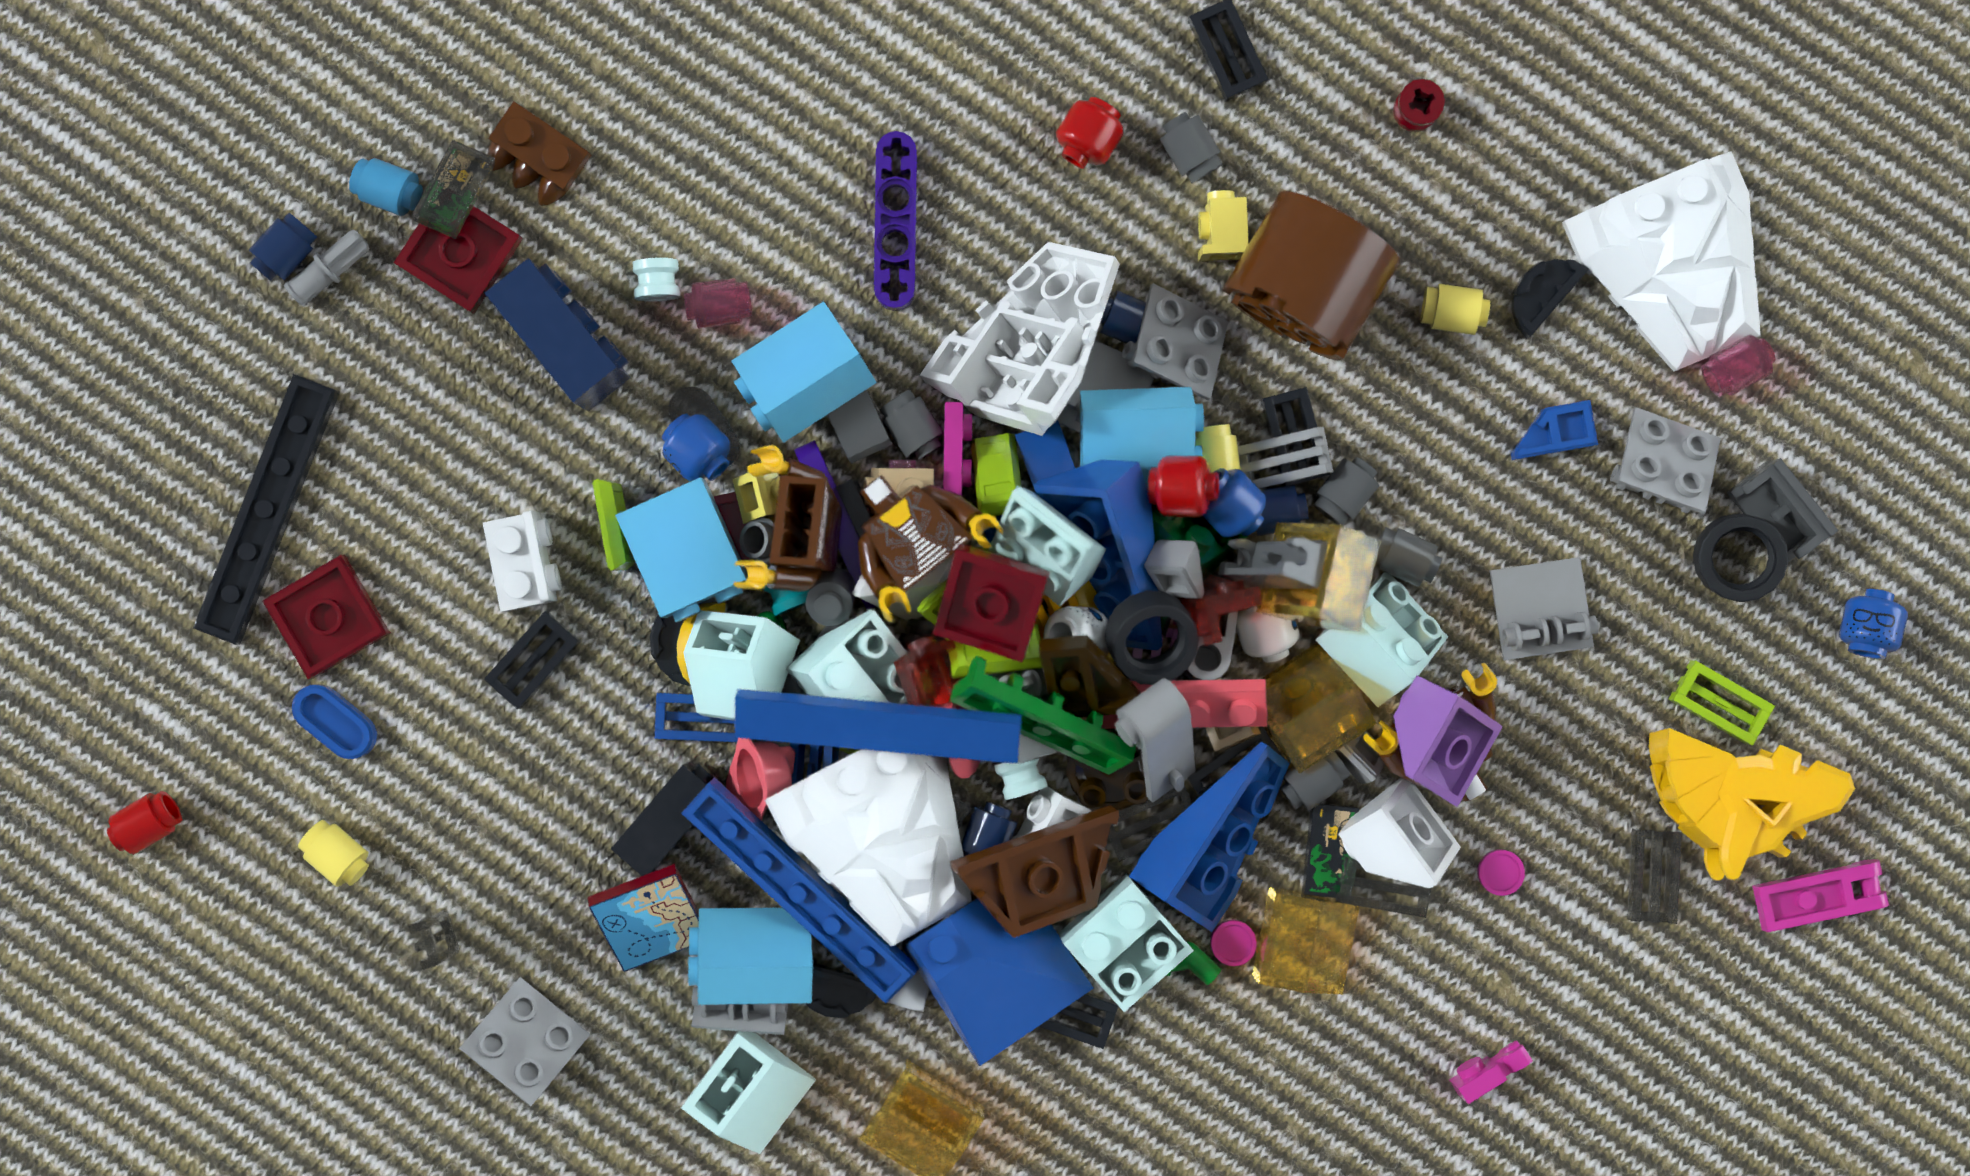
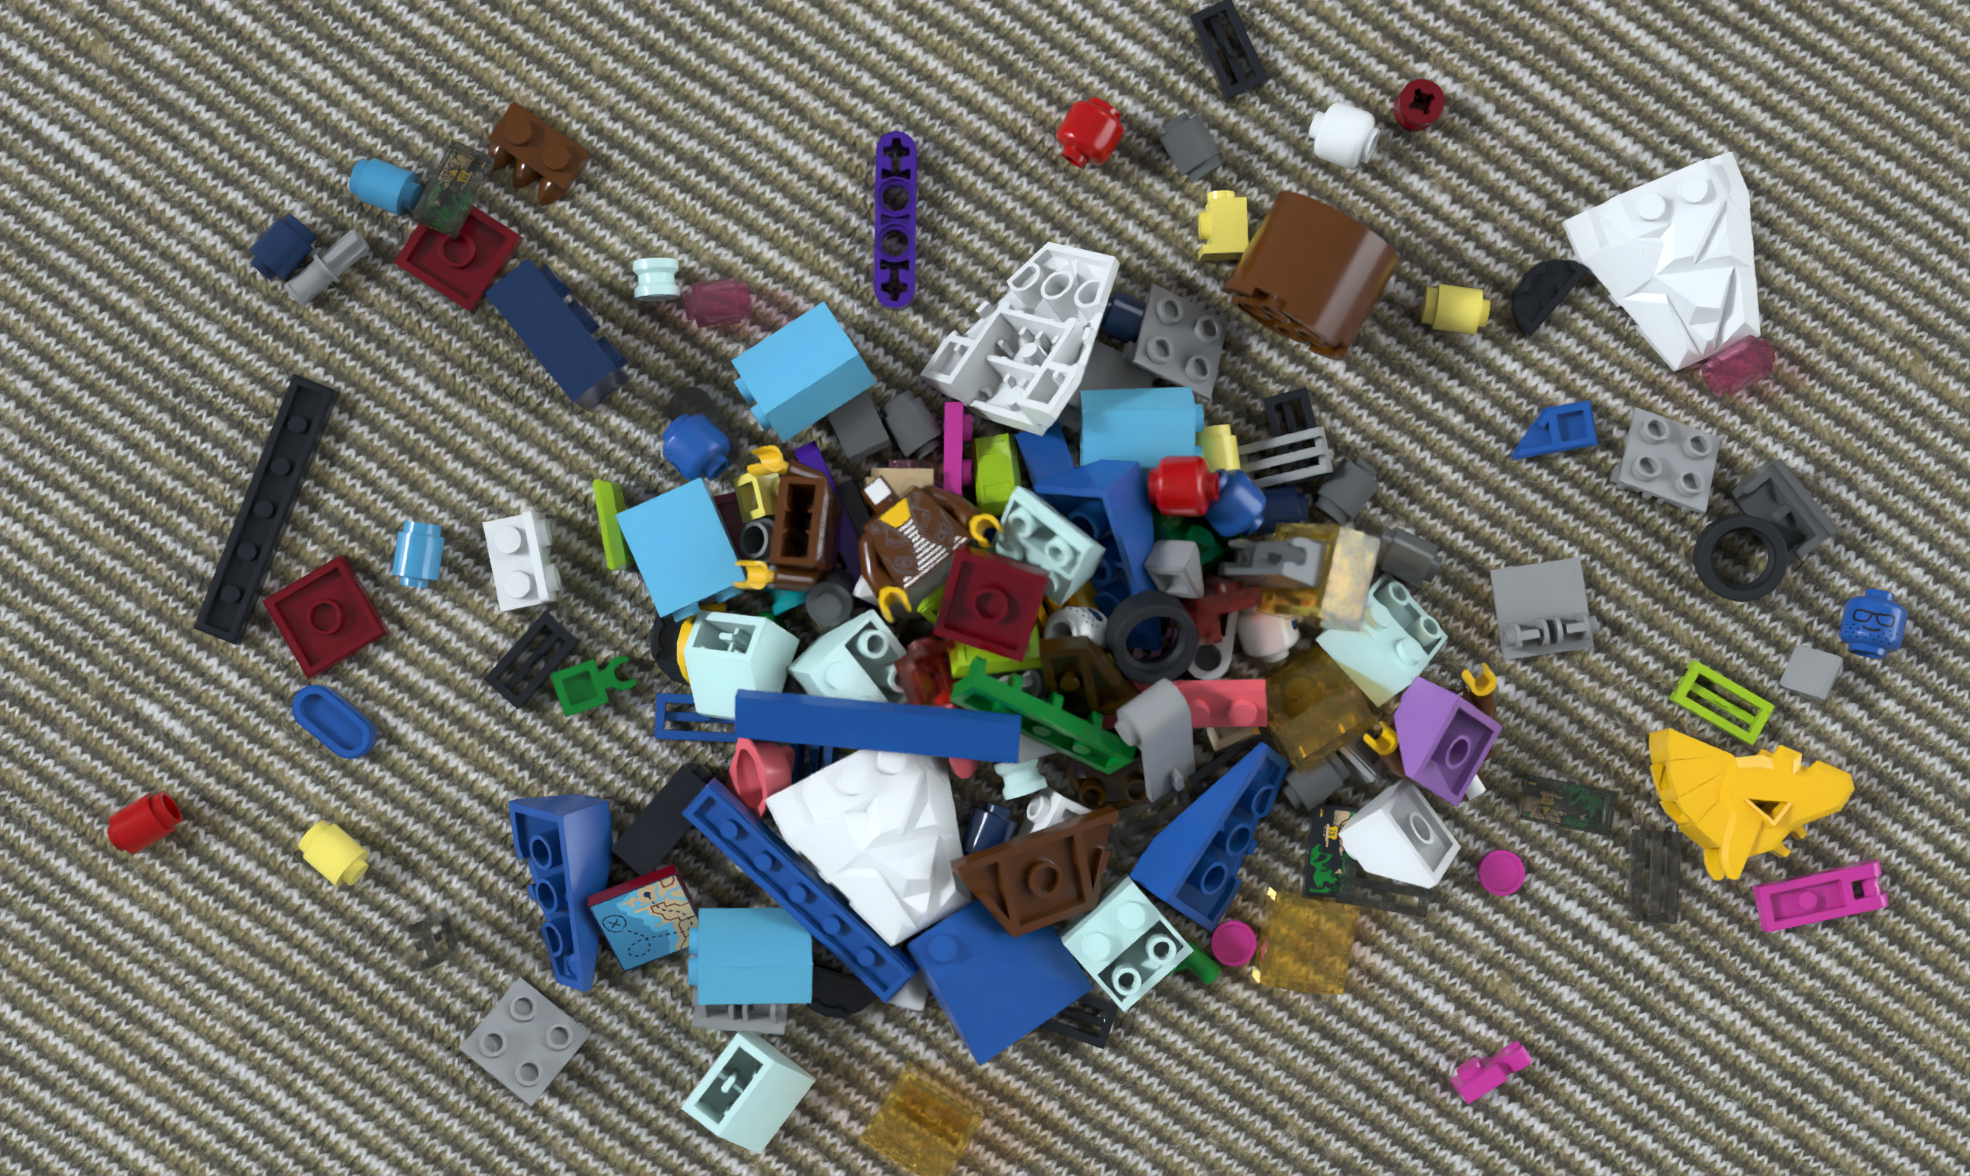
(418, 554): none -> dark azure brick
(569, 859): none -> blue wedge
(584, 686): none -> green plate
(1344, 135): none -> white head
(1567, 804): none -> clear smoke tile
(1811, 672): none -> light grey slope

